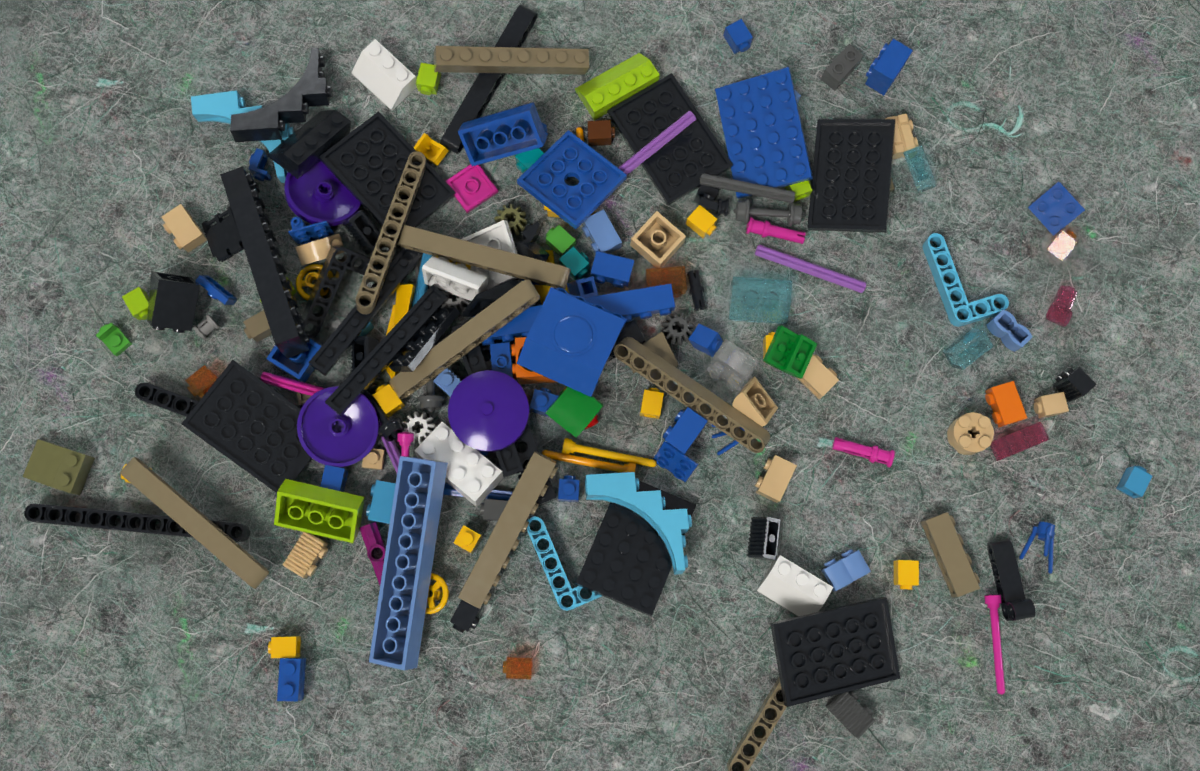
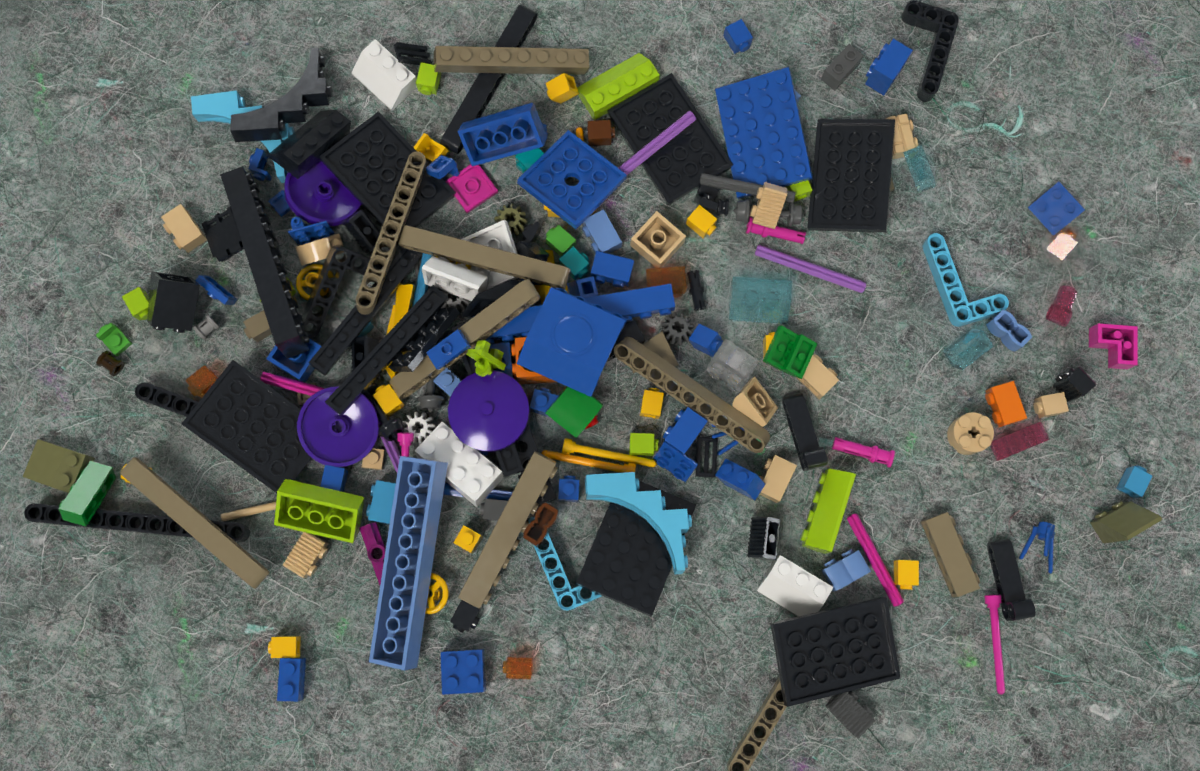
(87, 493): none -> brick
(104, 359): none -> dark brown bush
(248, 511): none -> tan bar
(279, 203): none -> blue tile
(411, 51): none -> black tile
(442, 166): none -> blue bracket
(448, 349): none -> blue plate
(463, 671): none -> blue brick
(486, 361): none -> lime hips
(537, 529): none -> reddish brown brick
(562, 88): none -> yellow brick
(642, 444): none -> lime brick
(705, 474): none -> black tile
(740, 479): none -> blue brick
(769, 205): none -> tan brick
(803, 433): none -> black beam
(827, 510): none -> lime slope
(875, 560): none -> dark pink axle
(937, 47): none -> black beam
(1120, 342): none -> dark pink brick
(1123, 522): none -> olive slope

